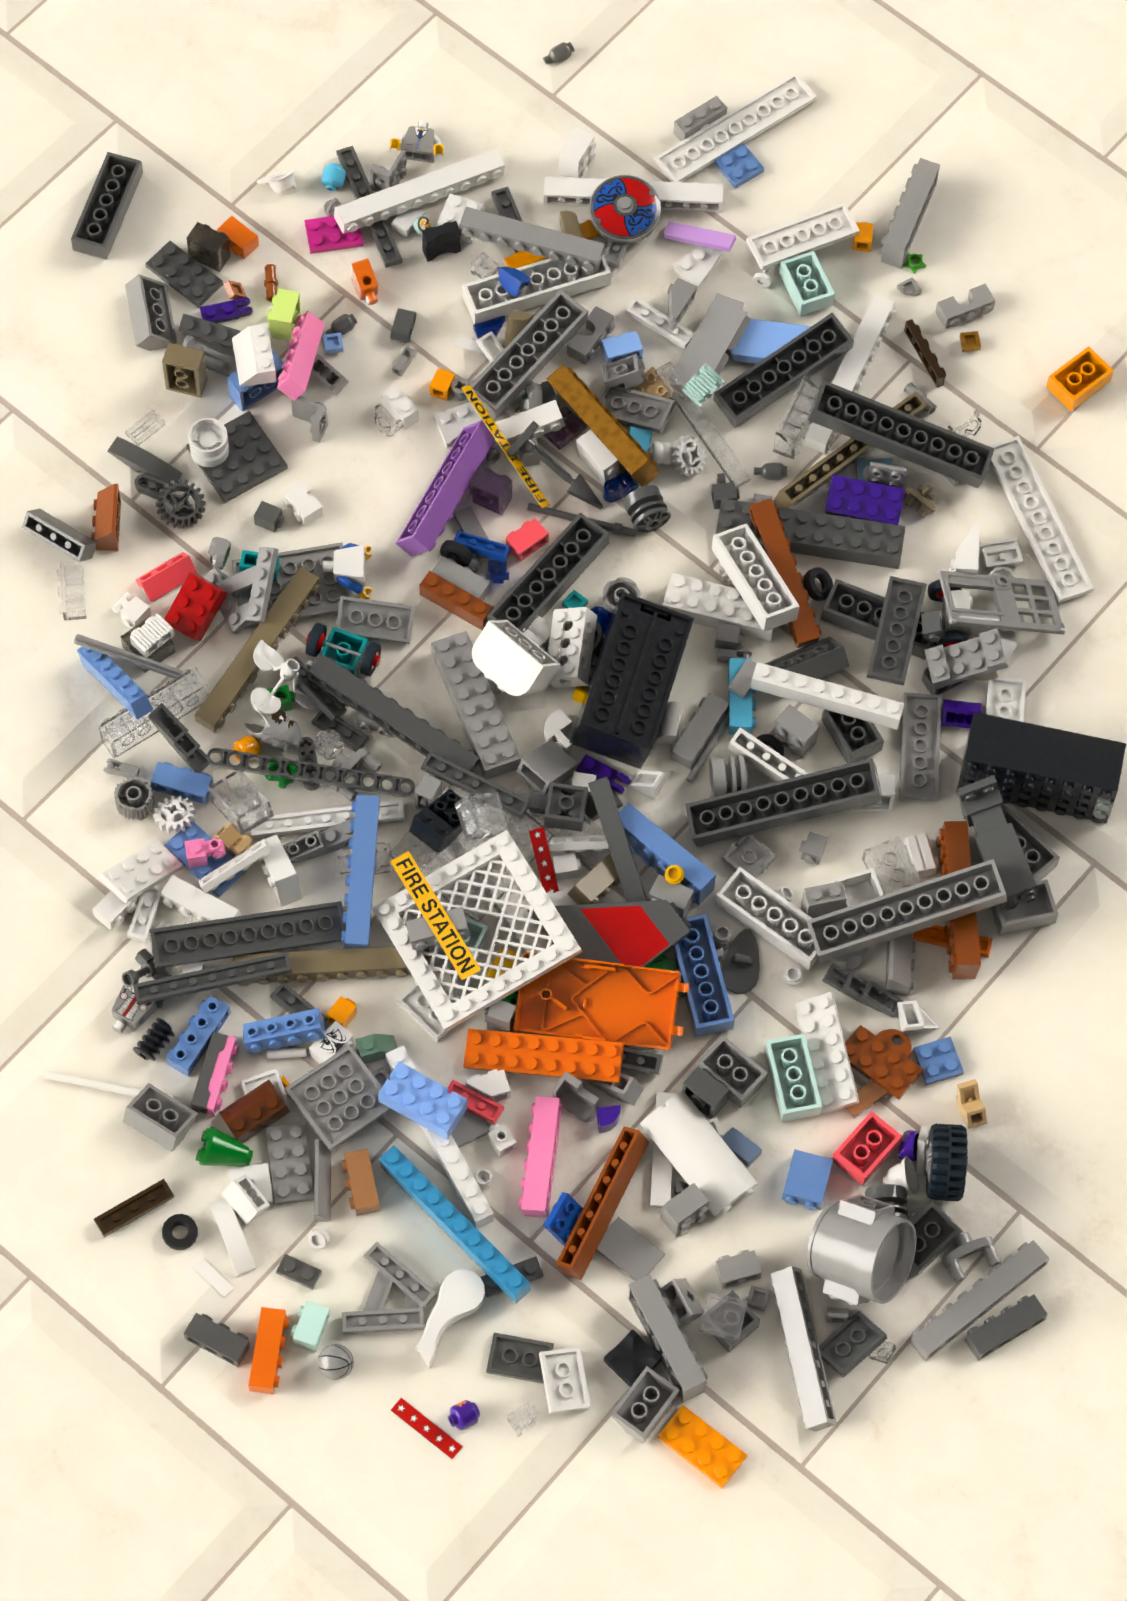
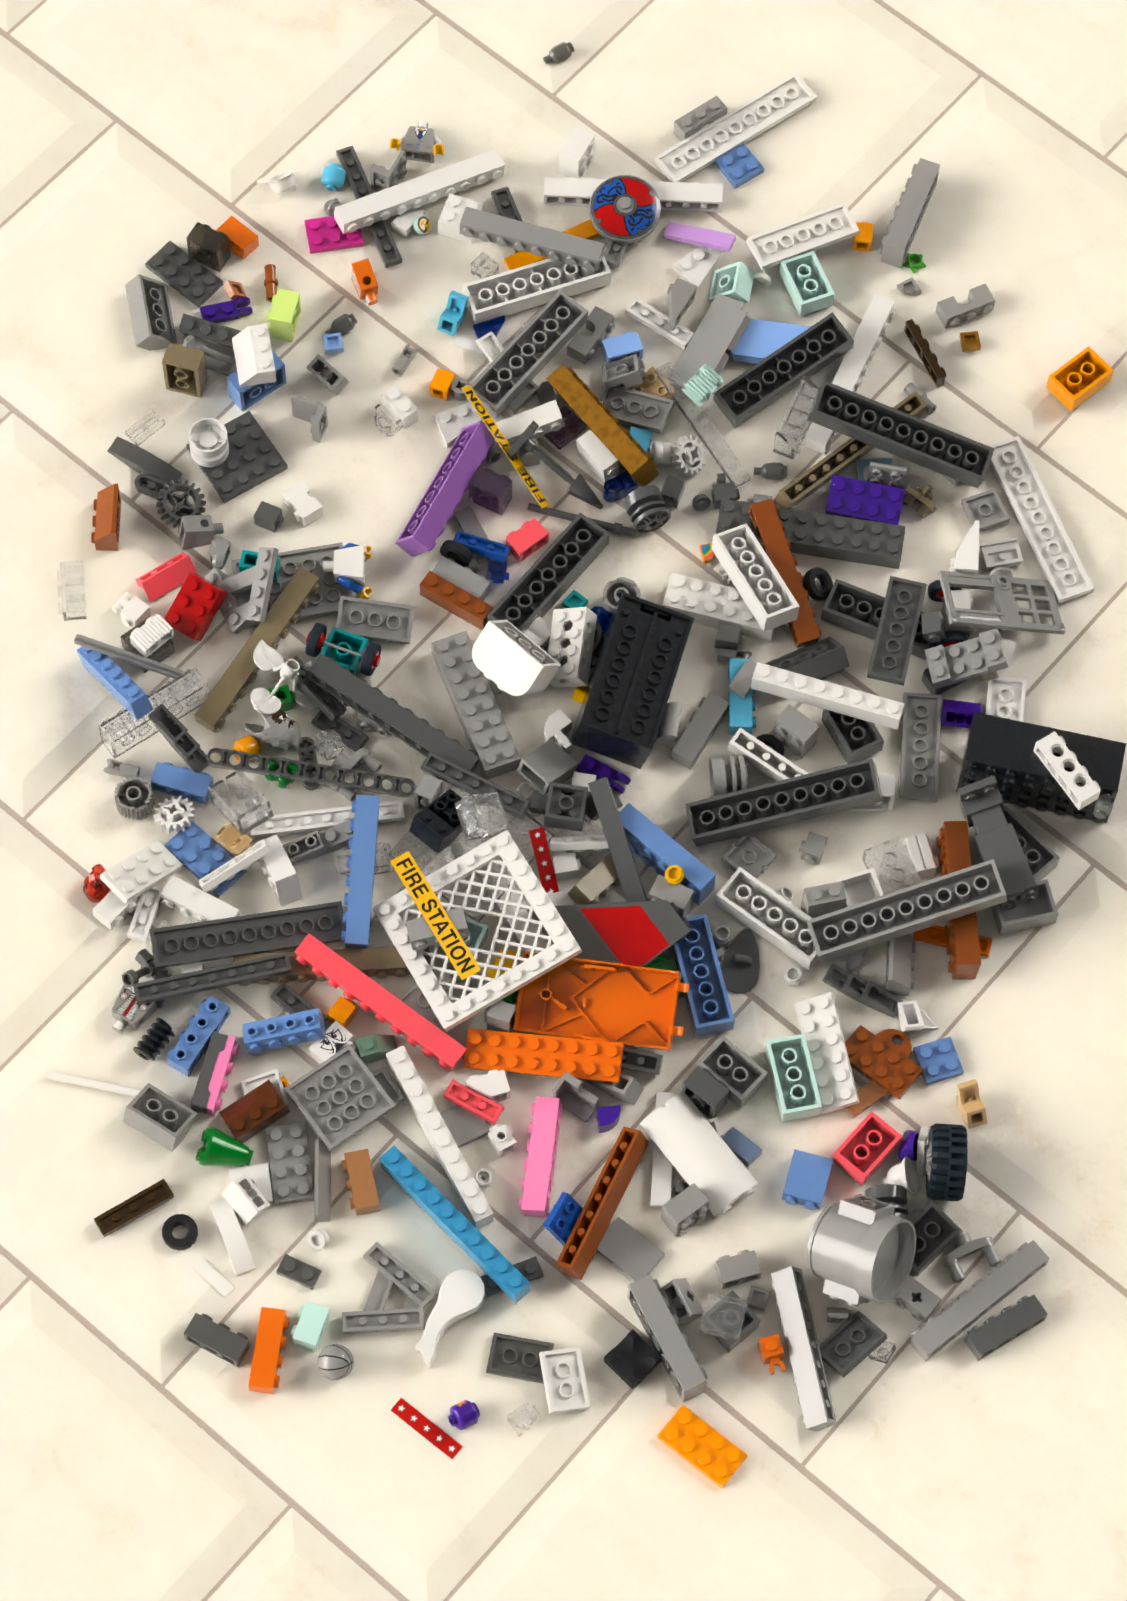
(59, 535): dark grey brick -> none
(93, 886): none -> clear red head
(107, 205): dark grey brick -> none
(198, 531): none -> light grey torso
(199, 850): bright pink brick -> none
(286, 1053): white piece -> none
(300, 355): bright pink brick -> none
(380, 1001): none -> coral brick
(403, 325): dark grey beam -> none
(423, 1100): light blue piece -> none
(441, 240): black brick -> none
(454, 314): none -> medium azure brick
(513, 280): blue brick -> none
(515, 324): dark tan brick -> none
(531, 397): light grey rock -> none
(569, 223): dark tan brick -> none
(645, 1404): light grey slope -> none
(650, 782): white slope -> none
(672, 491): none -> dark grey brick
(701, 502): none -> dark grey plate
(706, 552): none -> tile
(706, 752): light grey bar -> none
(732, 281): none -> light aqua slope
(771, 1352): none -> orange brick
(921, 1309): none -> light grey brick
(976, 417): clear helmet -> none
(986, 508): none -> light grey plate
(1067, 780): none -> white brick

